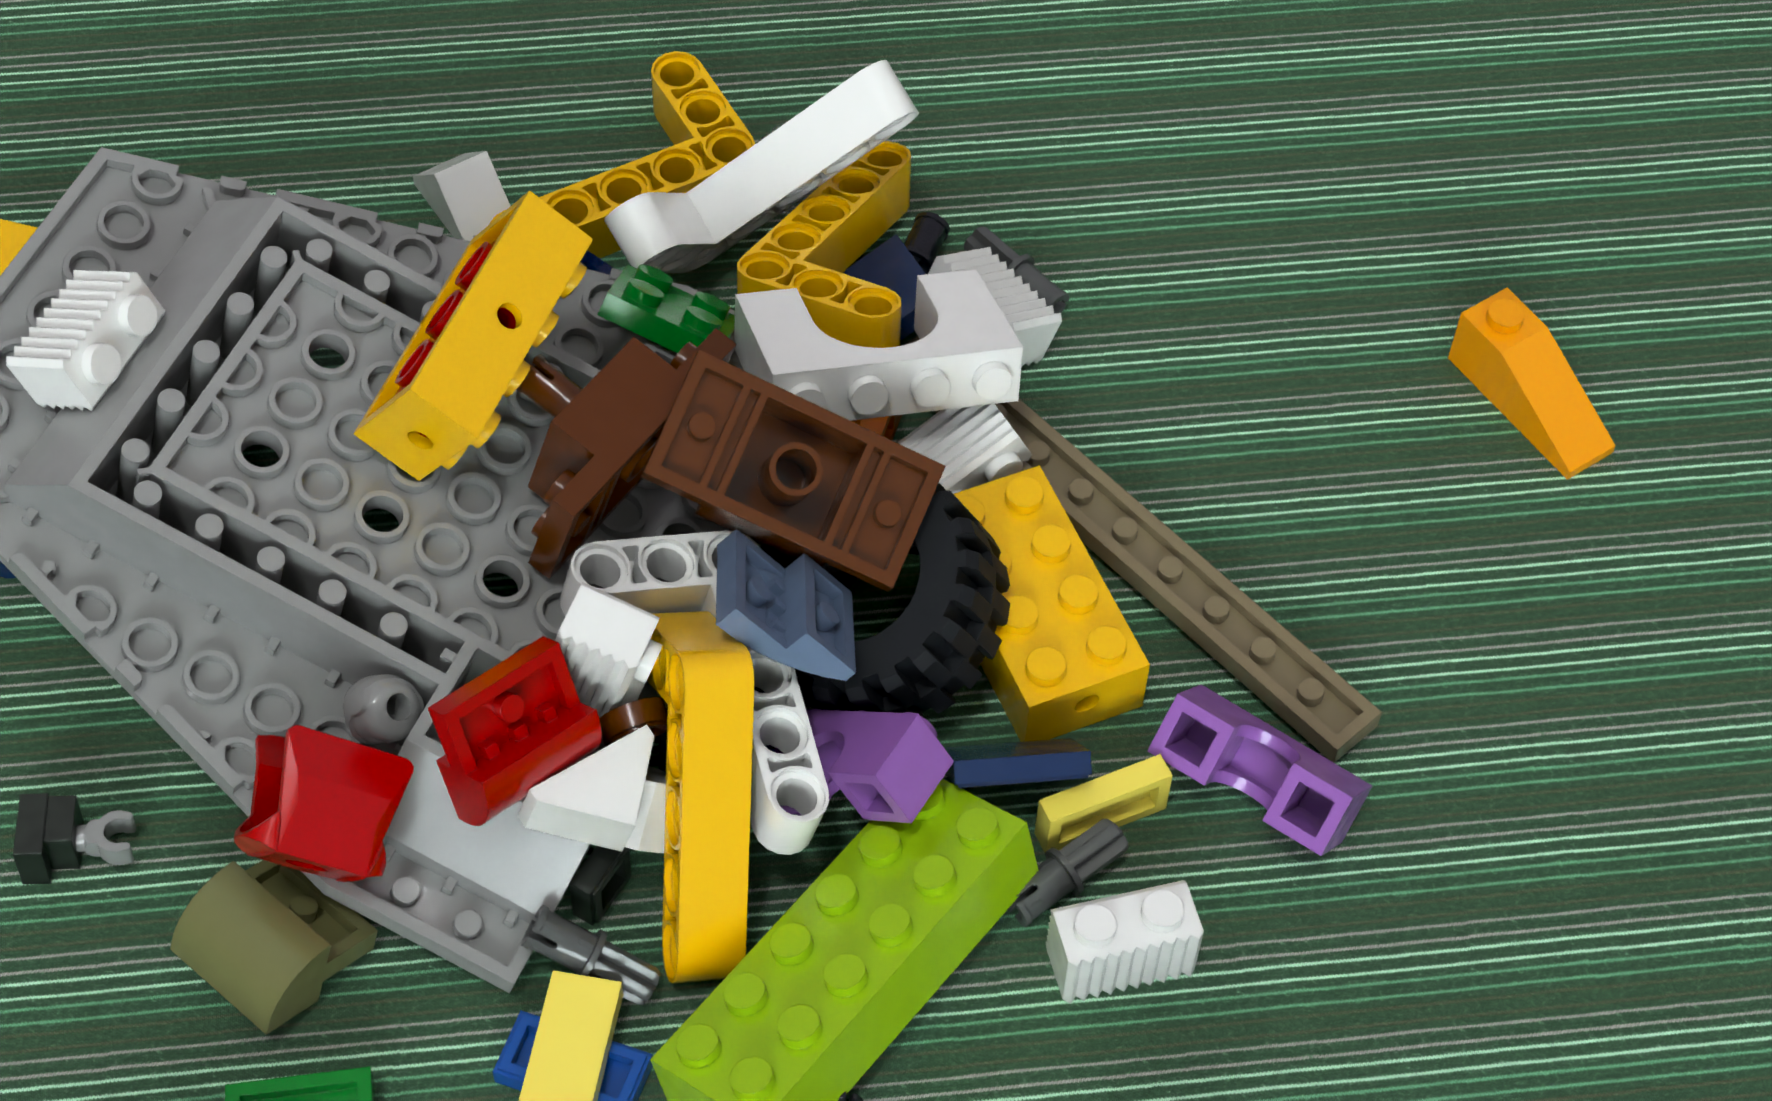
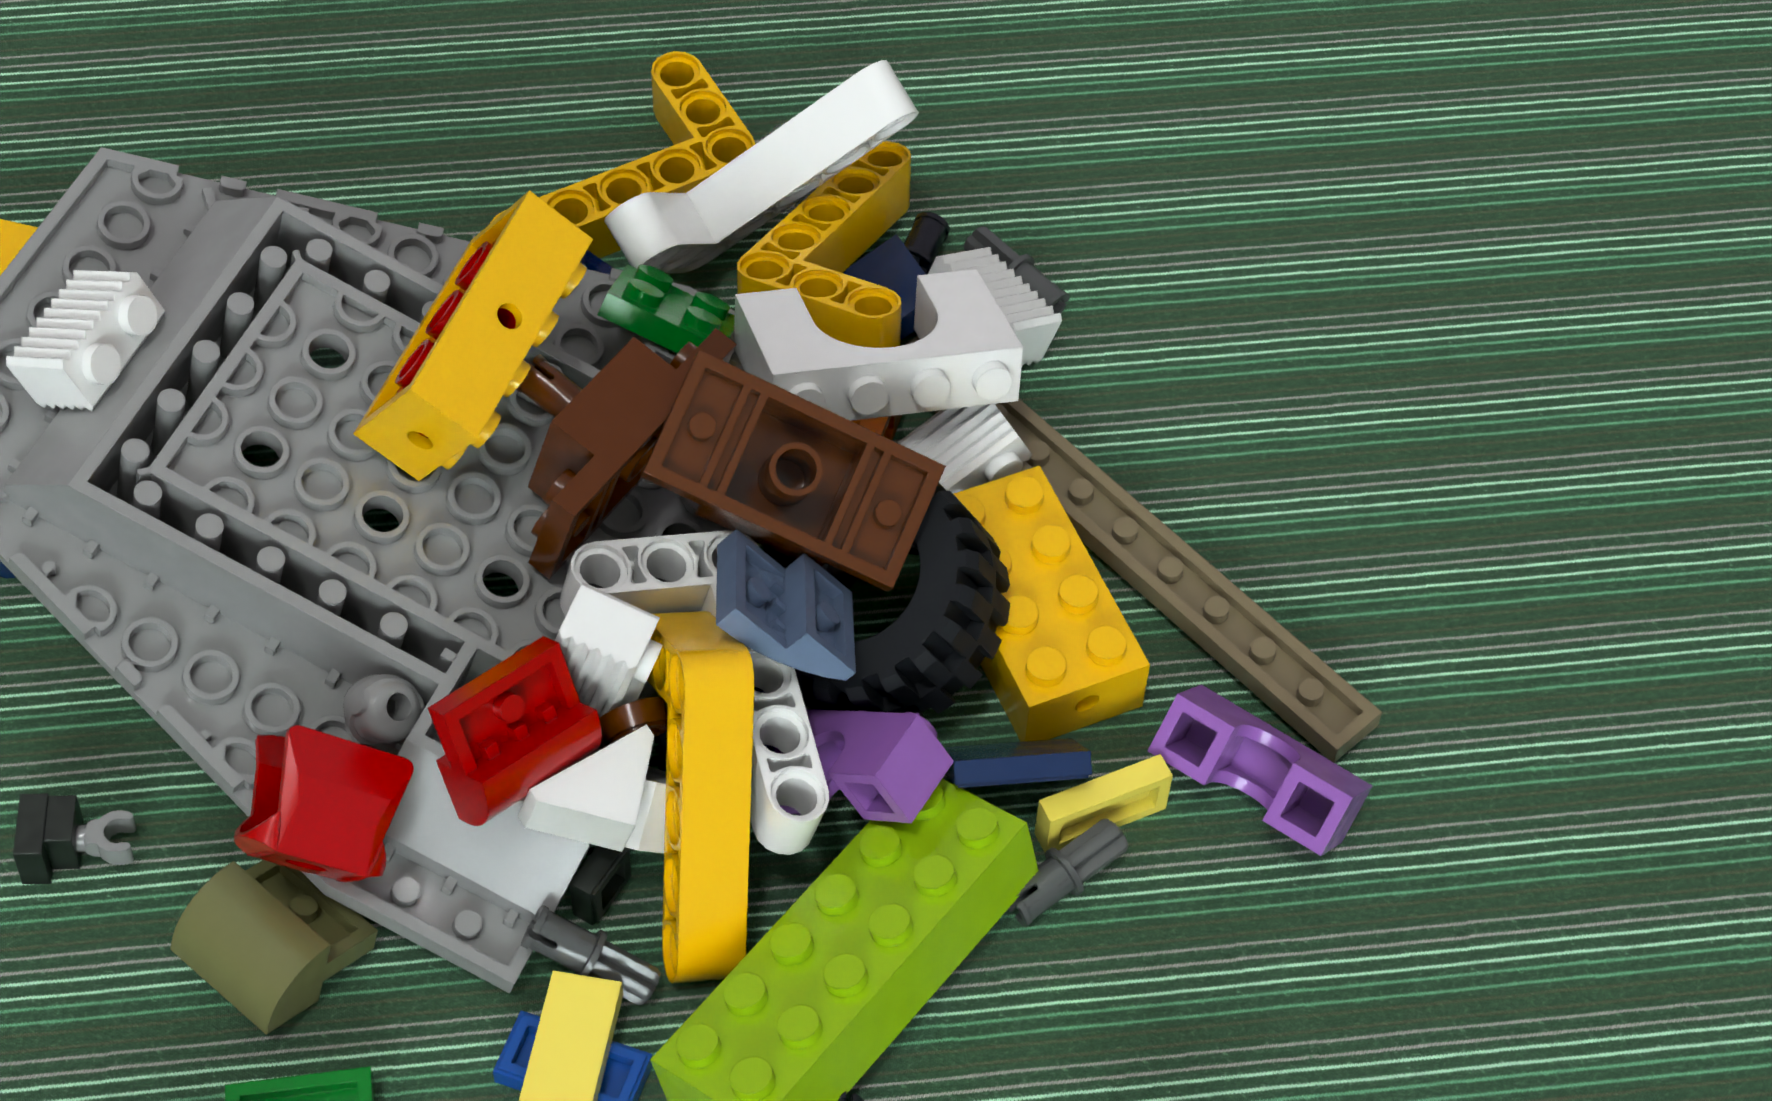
(463, 193): white slope -> none
(1124, 940): white brick -> none
(1529, 381): light orange slope -> none

